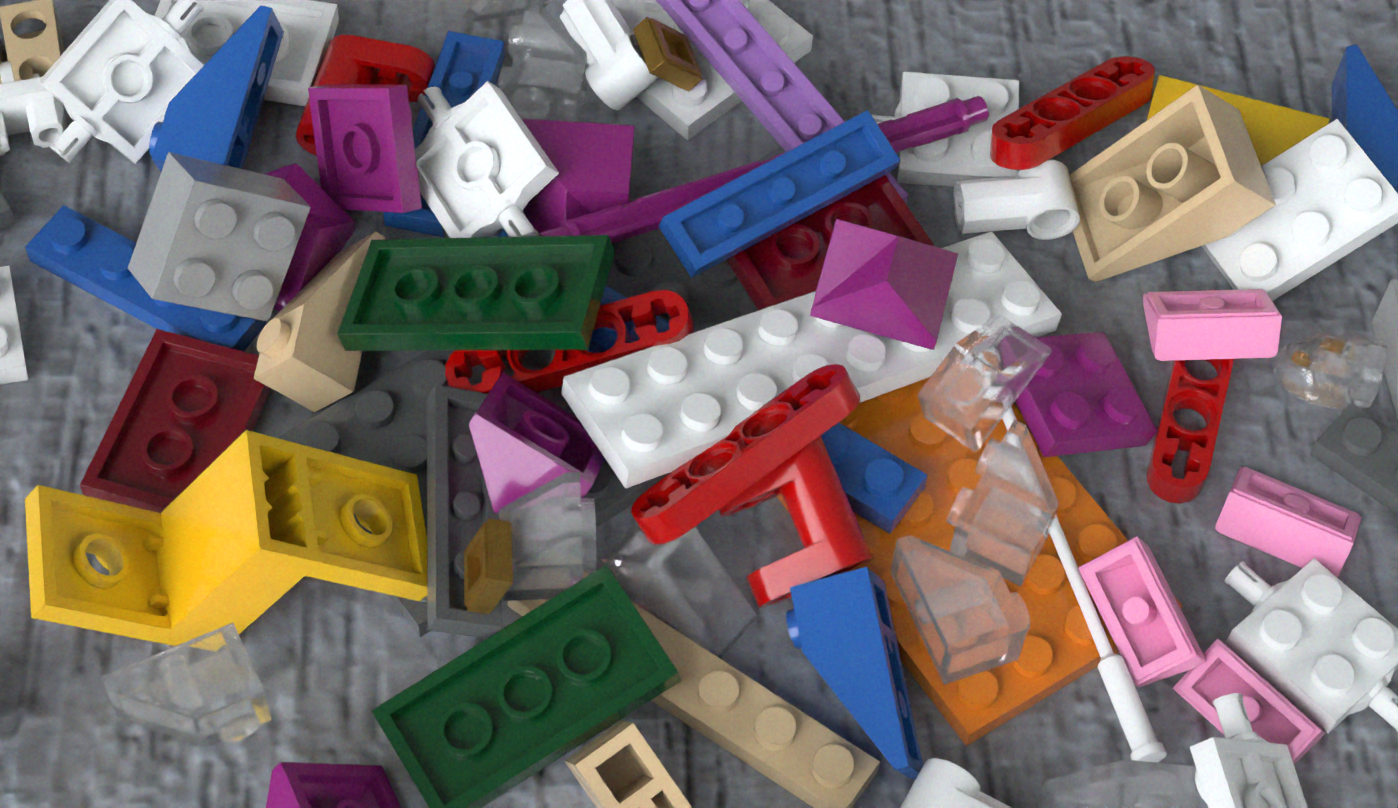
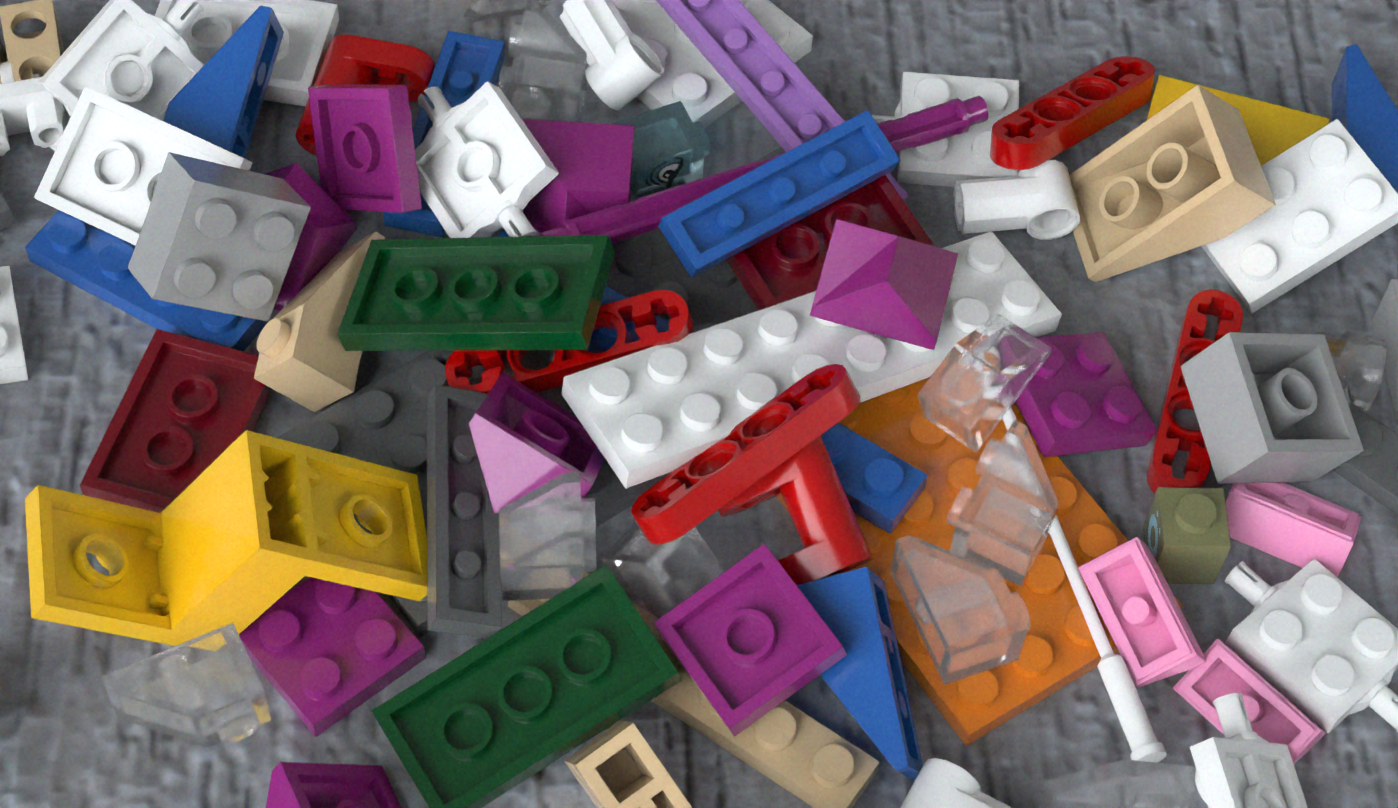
(114, 161): none -> white plate
(330, 649): none -> magenta plate
(488, 566): pearl gold tile -> none
(666, 149): none -> clear light blue brick
(668, 54): pearl gold tile -> none
(750, 639): none -> magenta plate
(1188, 533): none -> olive brick
(1212, 324): bright pink slope -> none
(1271, 408): none -> light grey brick

